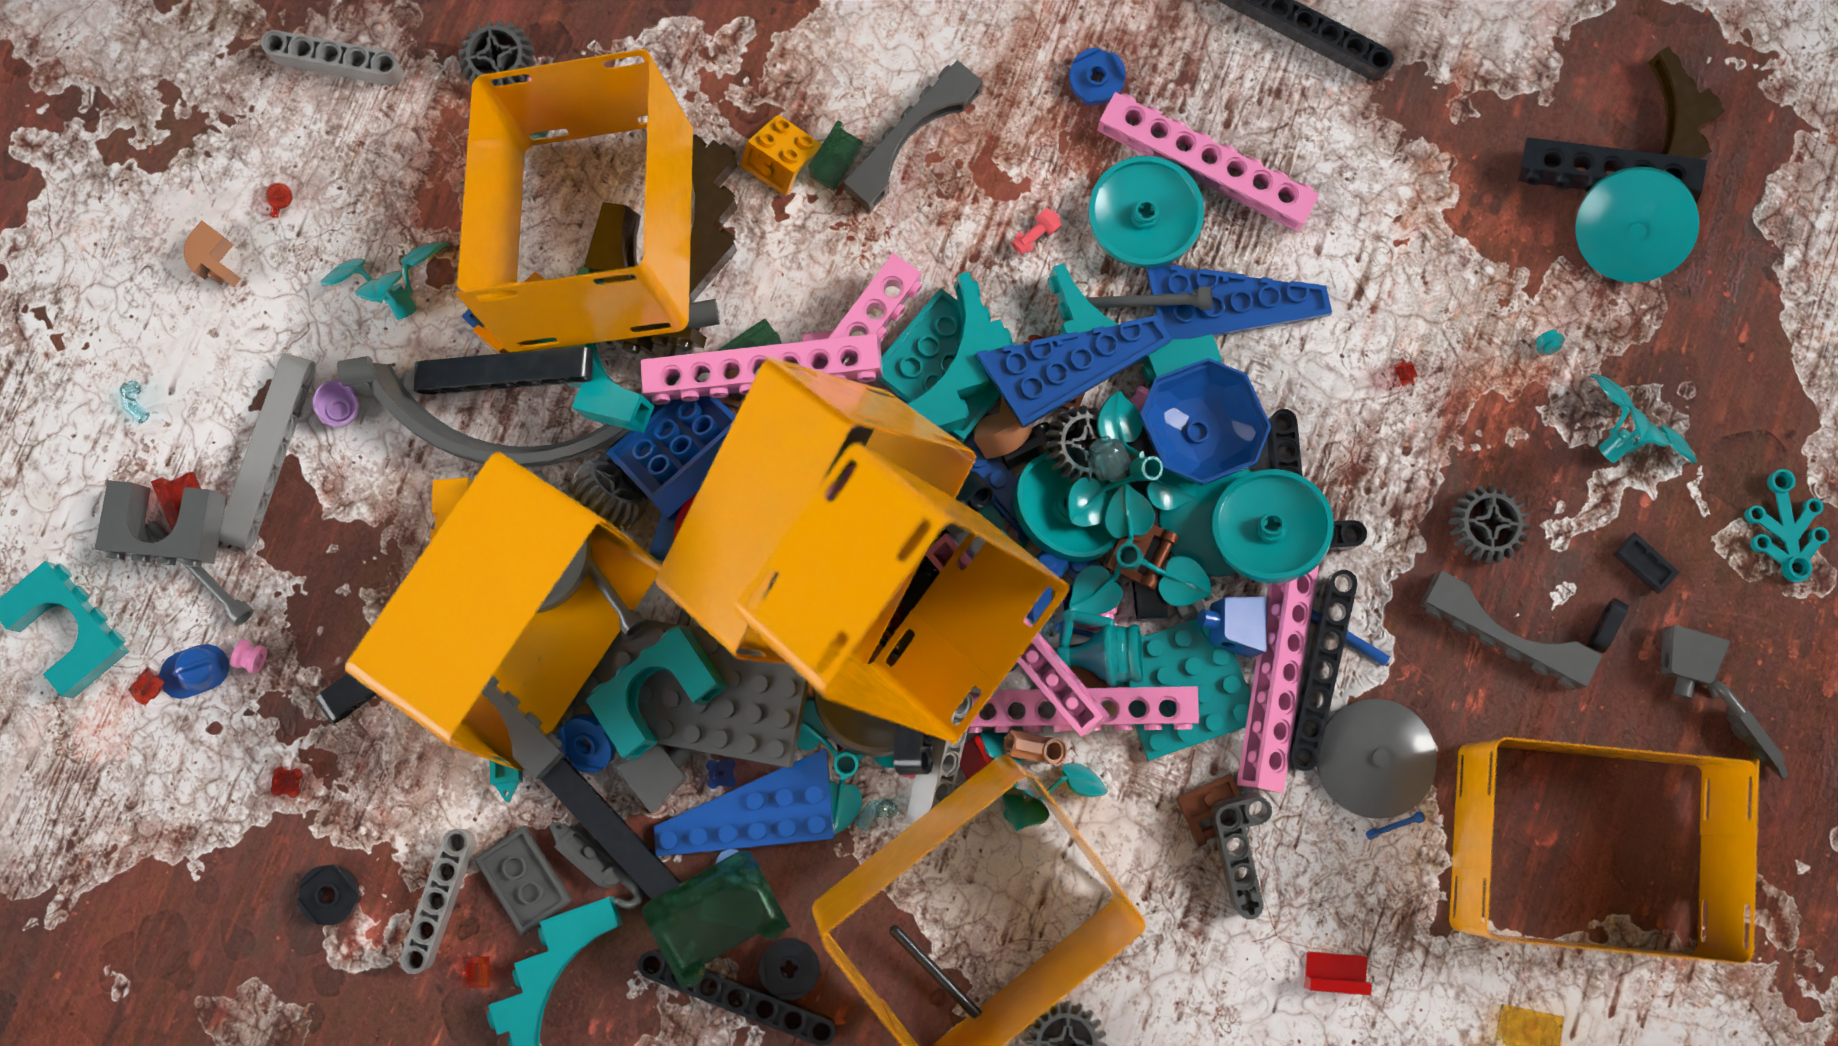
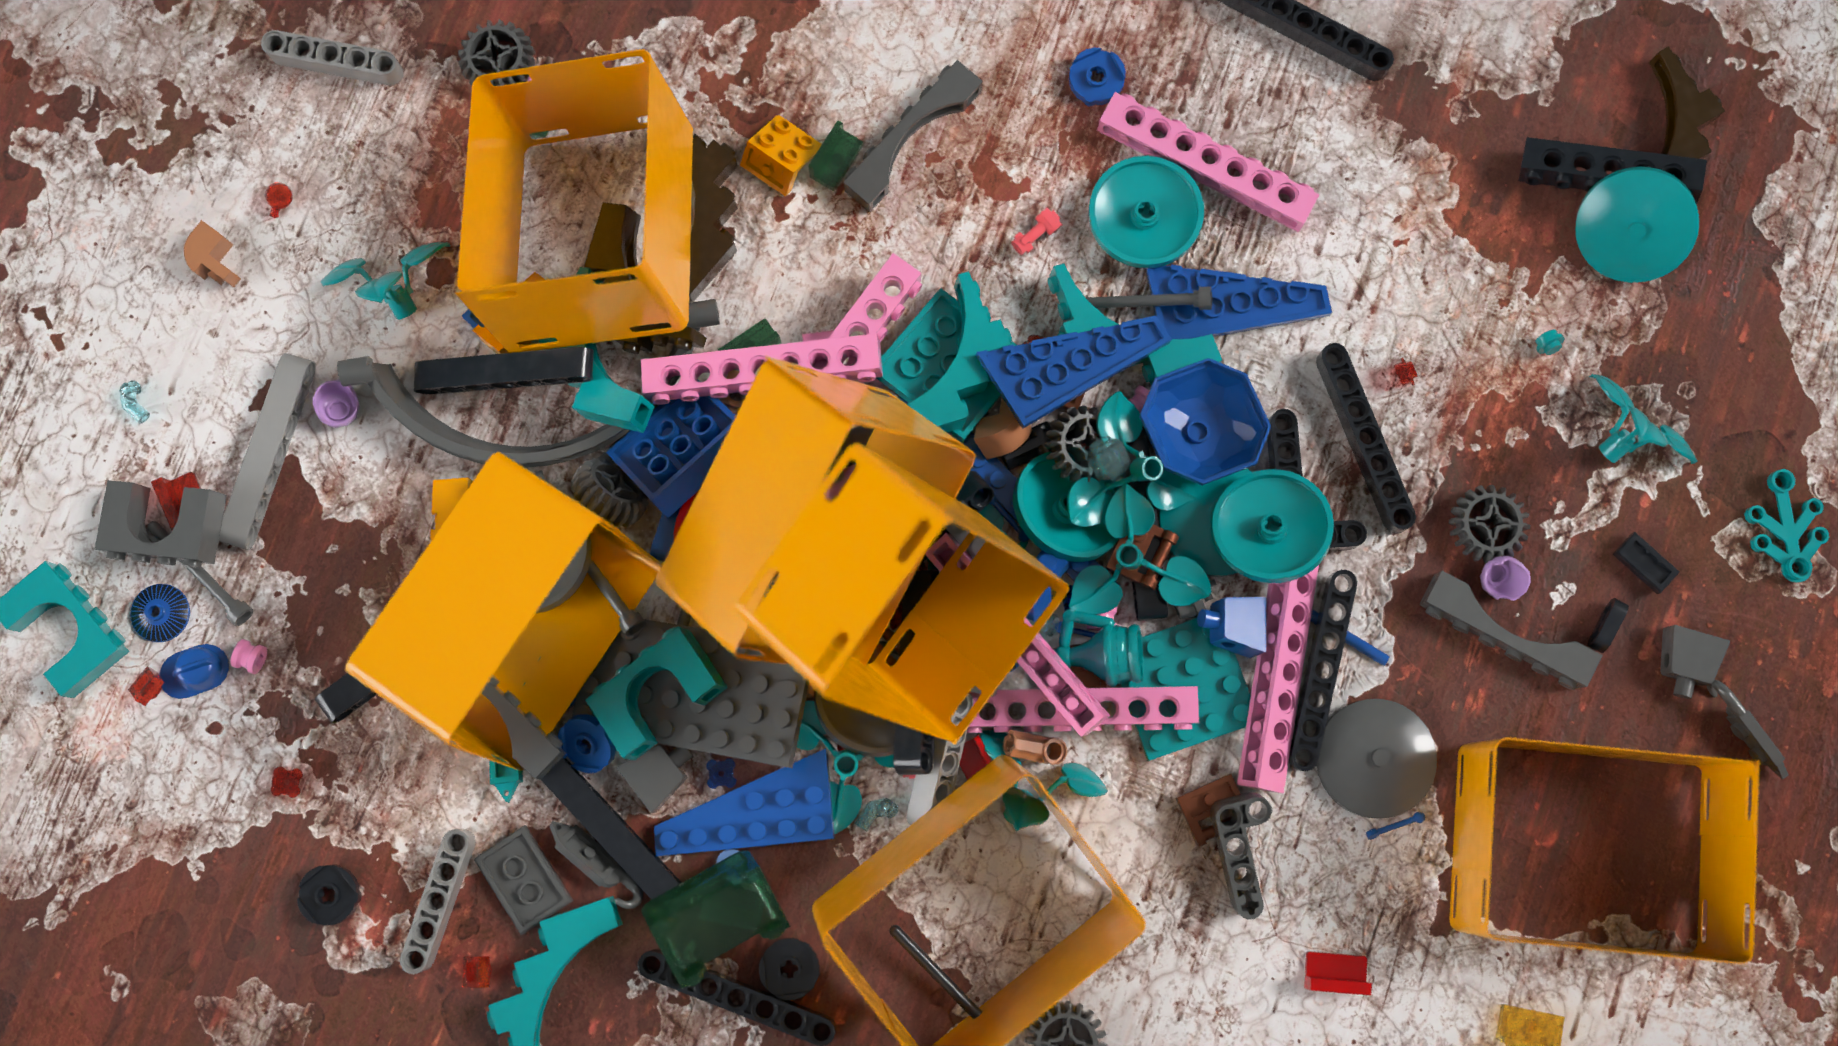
(172, 617): none -> dish
(1365, 452): none -> black beam
(1505, 578): none -> lavender hair

